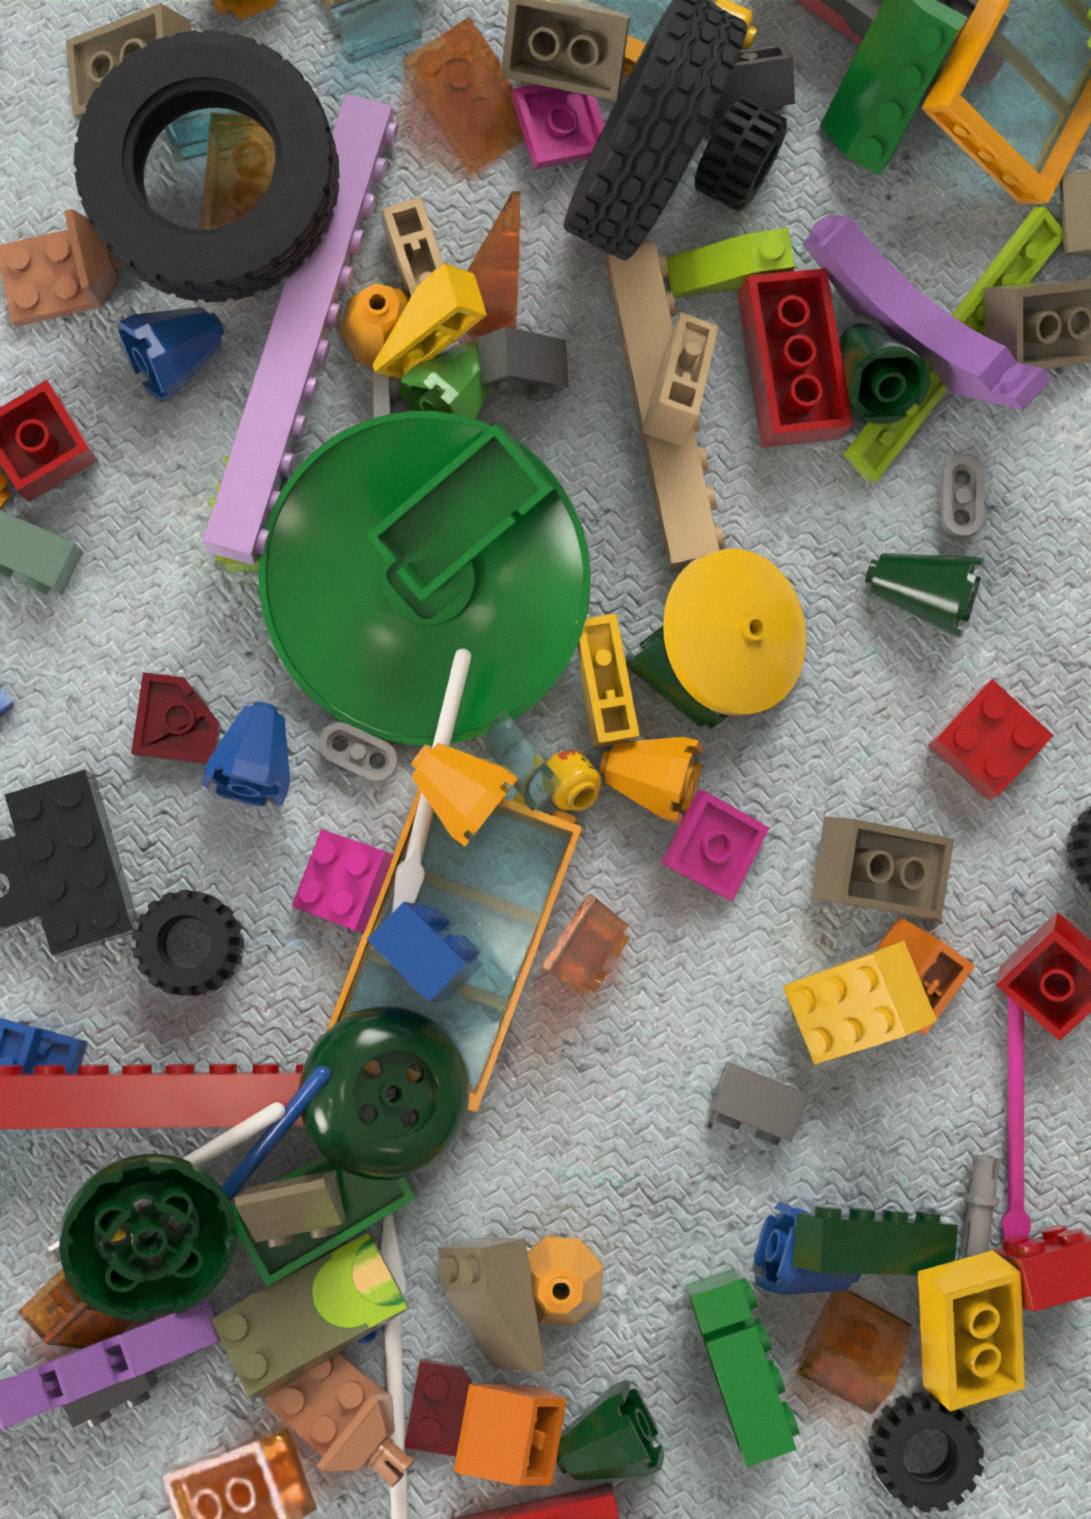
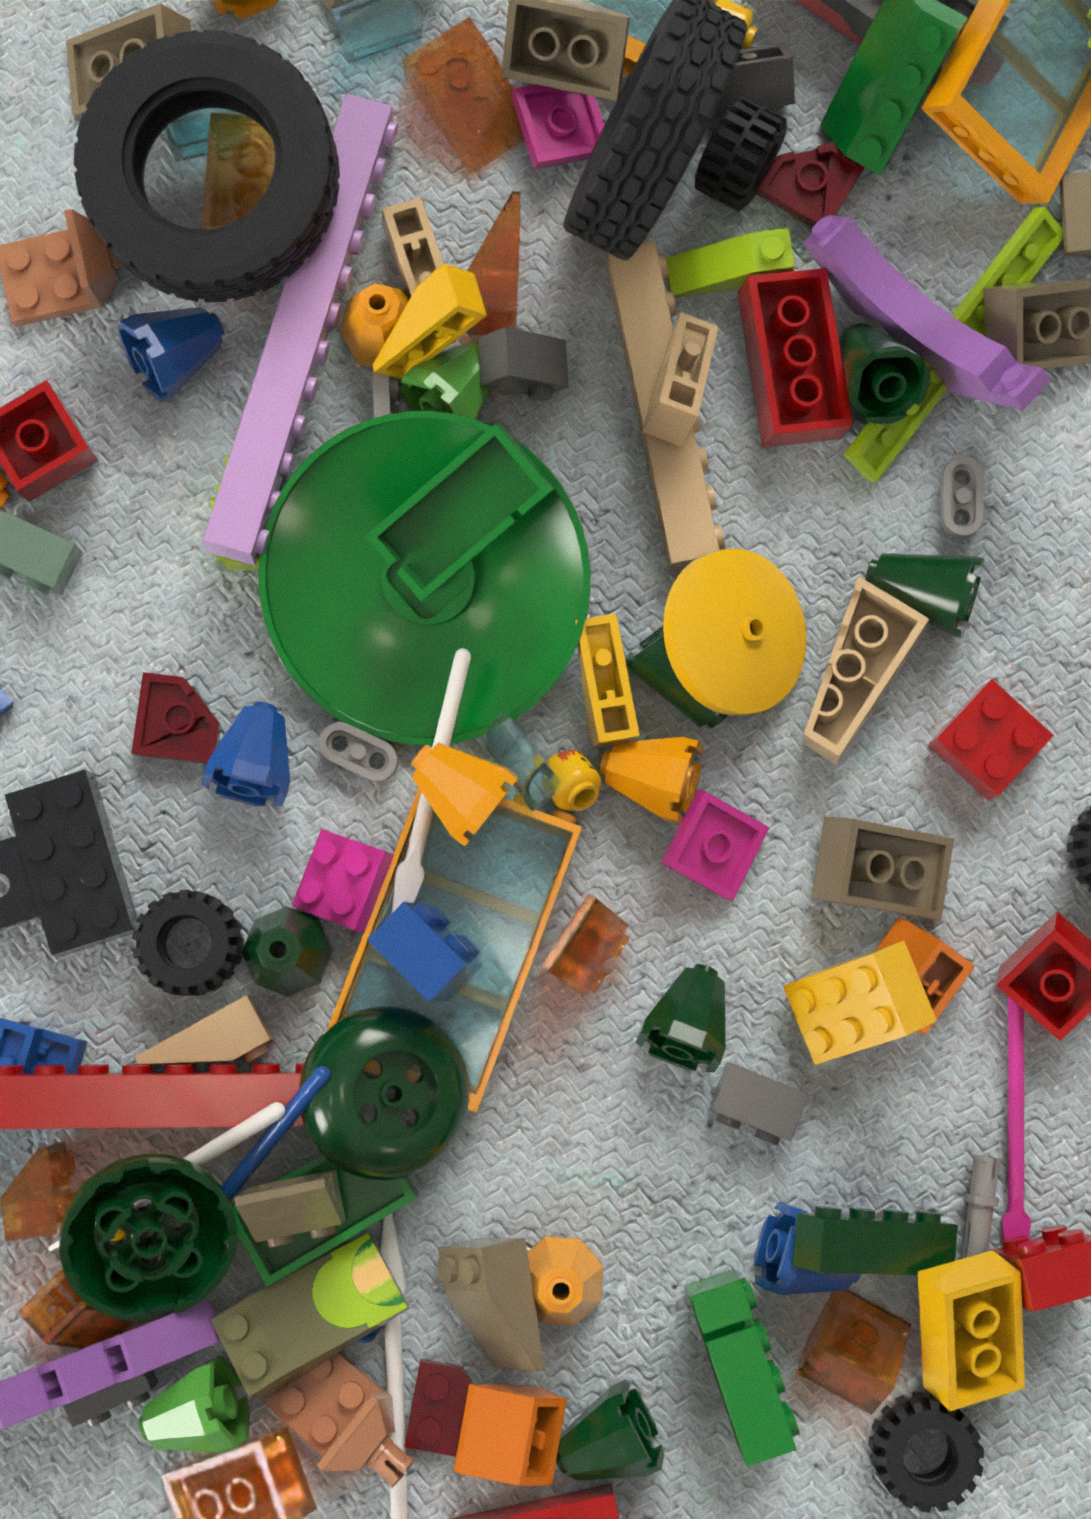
(39, 1194): none -> clear orange slope
(199, 1412): none -> bright green cone
(222, 1036): none -> tan slope
(305, 956): none -> dark green cone
(688, 1021): none -> dark green cone
(810, 182): none -> dark red plate
(866, 658): none -> tan wedge

